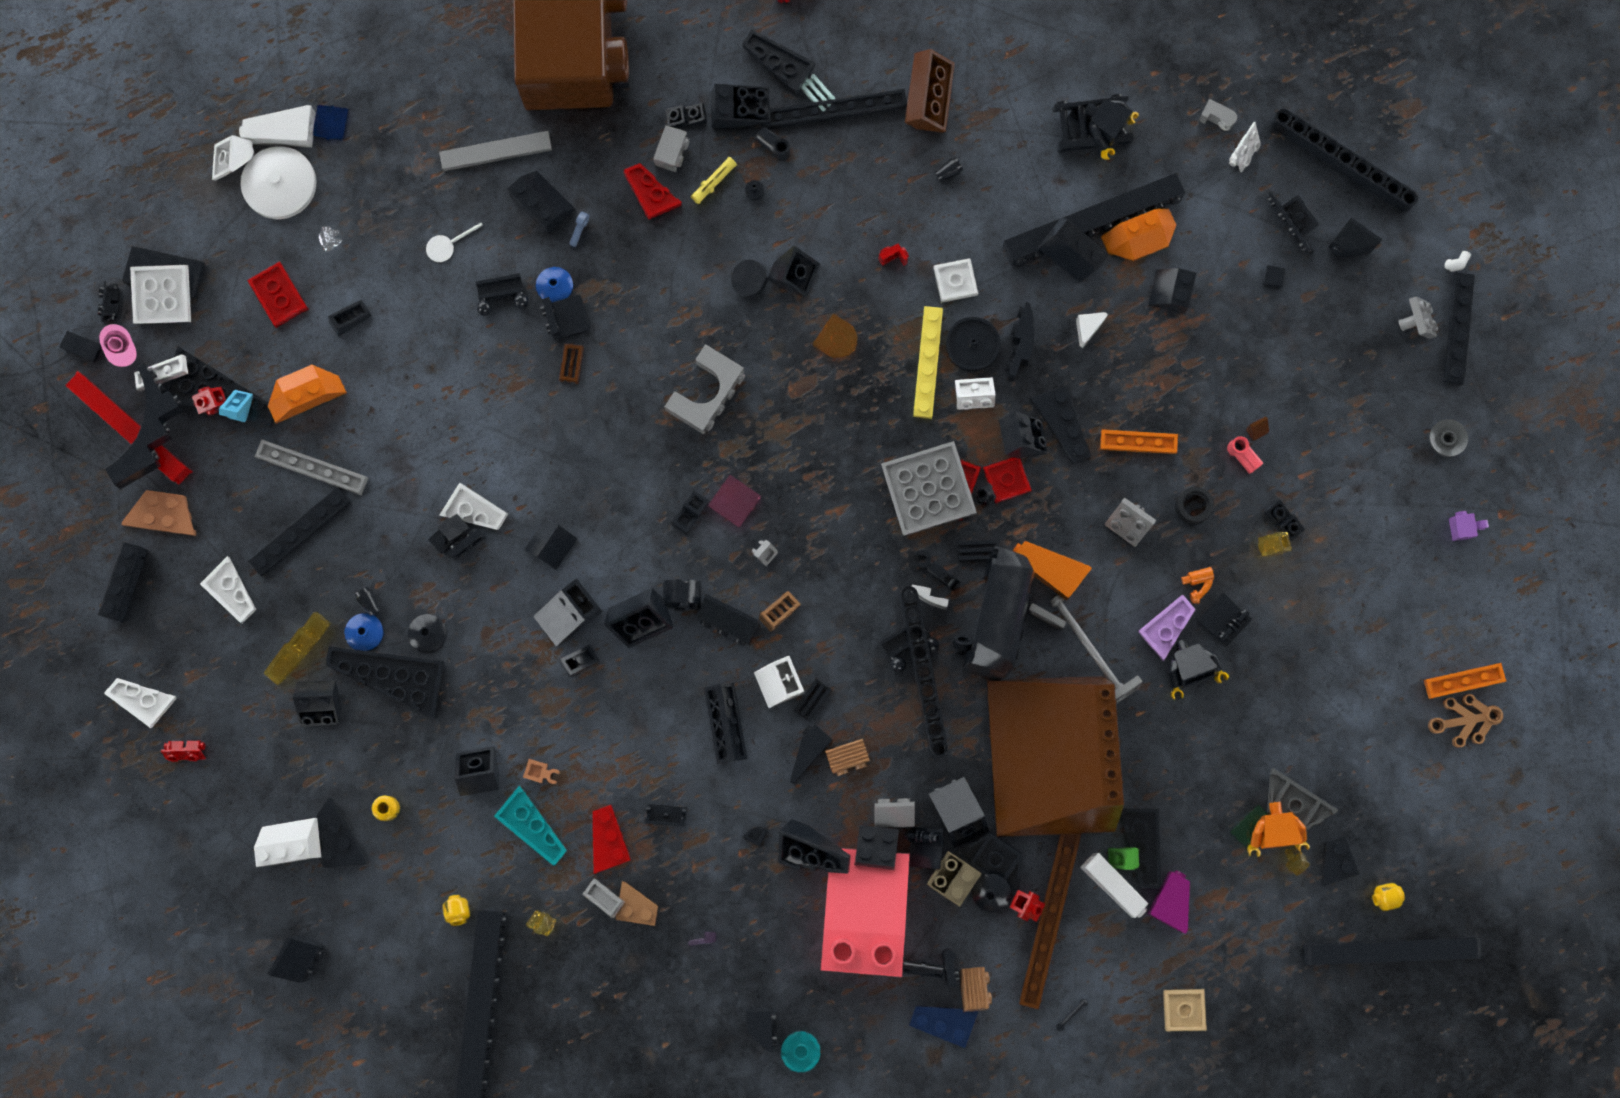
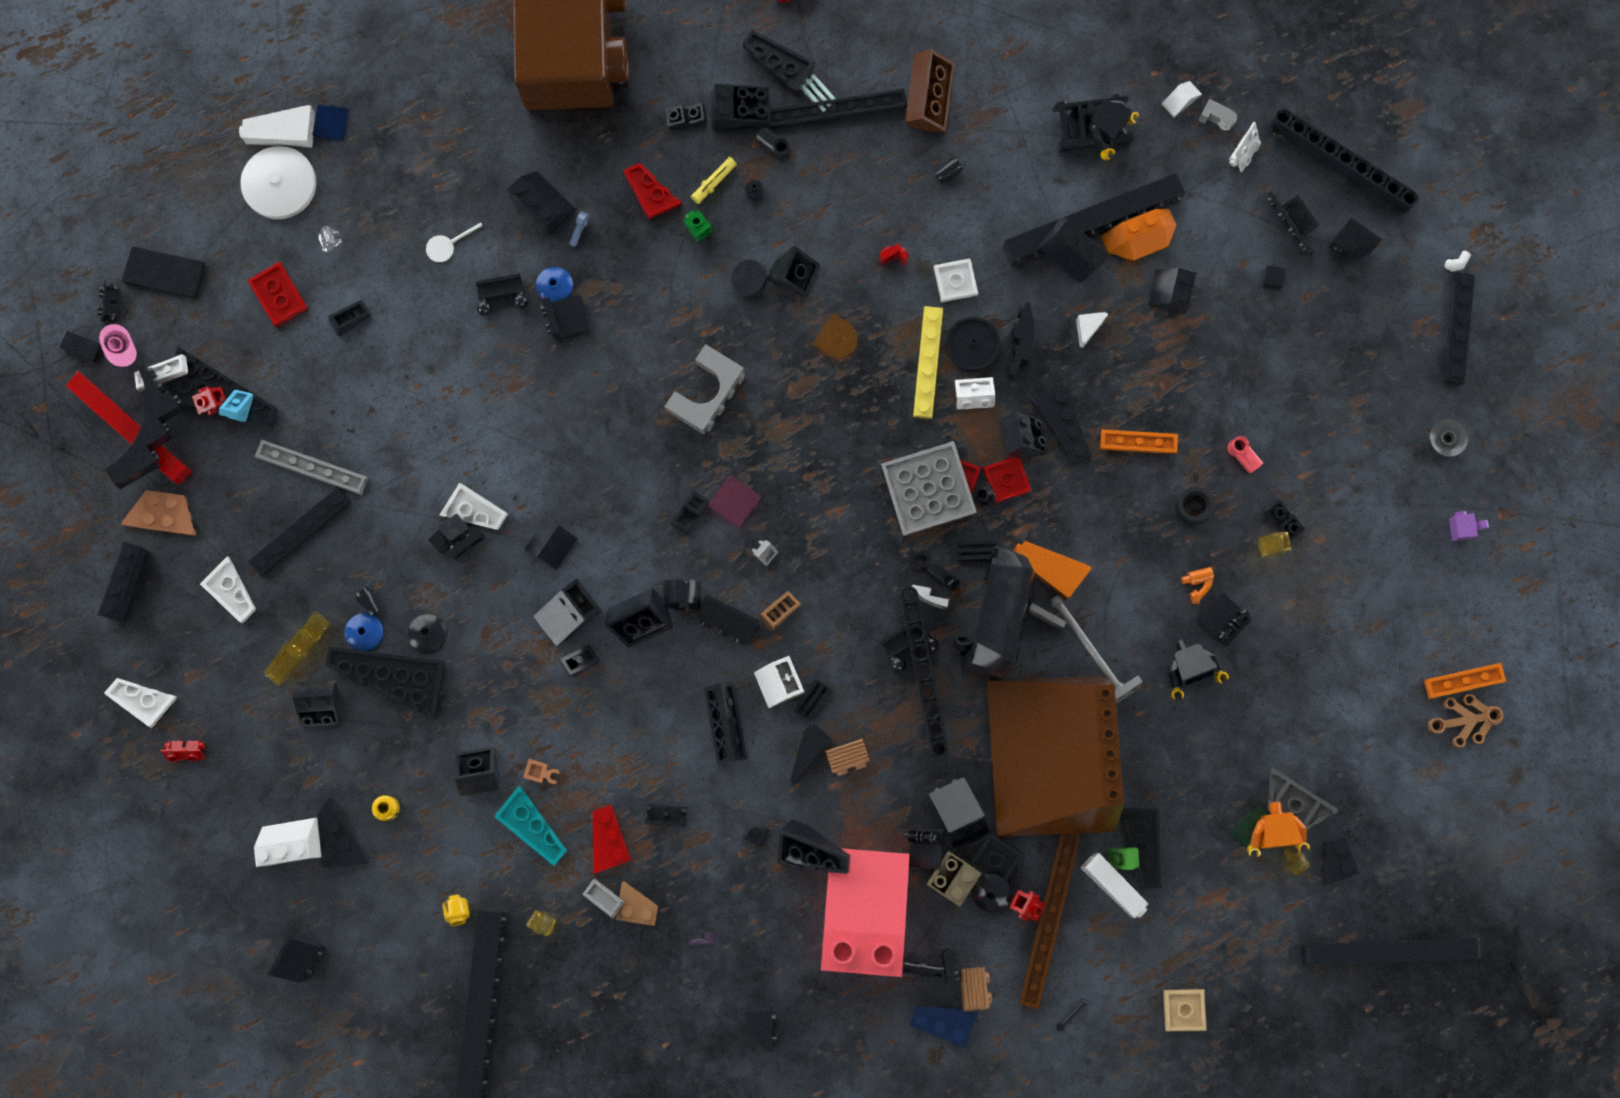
(160, 294): white plate -> none
(231, 155): white slope -> none
(303, 391): orange wedge -> none
(495, 151): light grey tile -> none
(569, 379): reddish brown tile -> none
(671, 148): light grey brick -> none
(700, 230): none -> green brick
(800, 1051): teal tile -> none
(876, 847): black plate -> none
(894, 814): light grey slope -> none
(1130, 522): light grey plate -> none
(1166, 626): lavender wing -> none
(1172, 902): magenta slope -> none
(1181, 98): none -> white slope
(1258, 428): reddish brown slope -> none
(1388, 896): yellow head -> none
(1420, 318): light grey plate -> none

